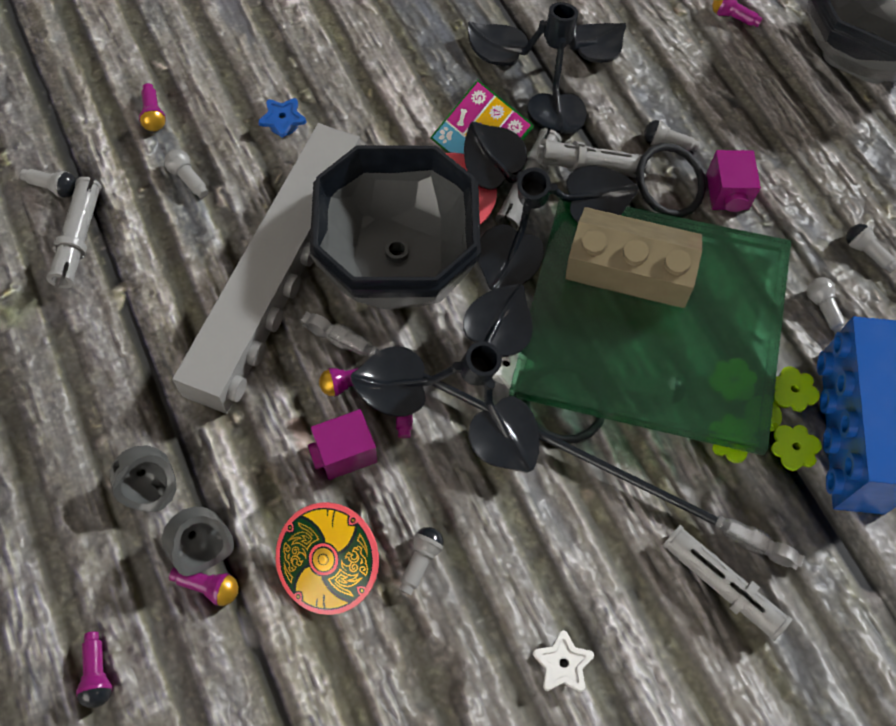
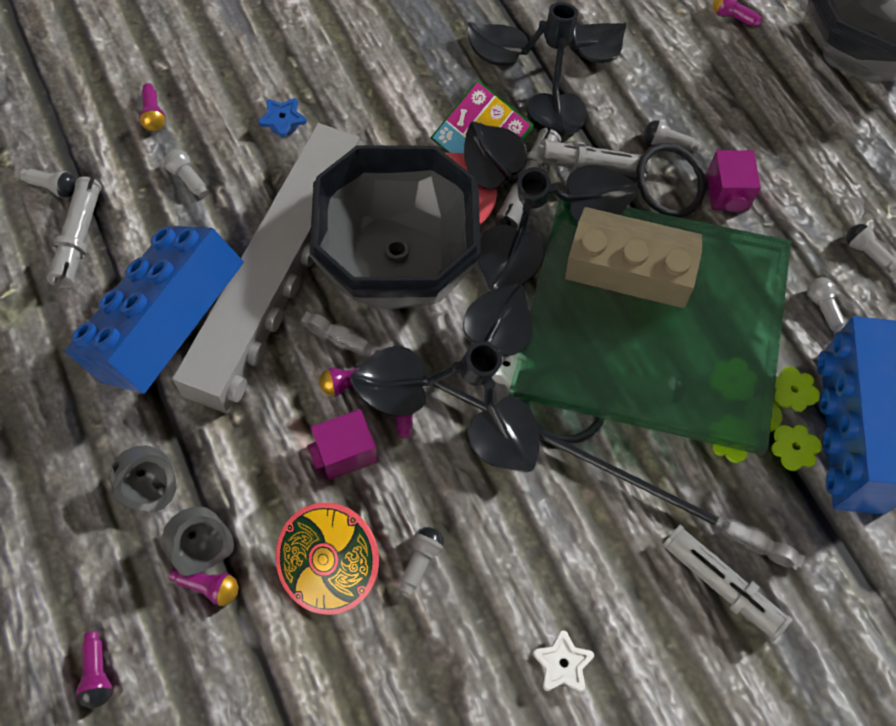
(154, 307): none -> blue brick

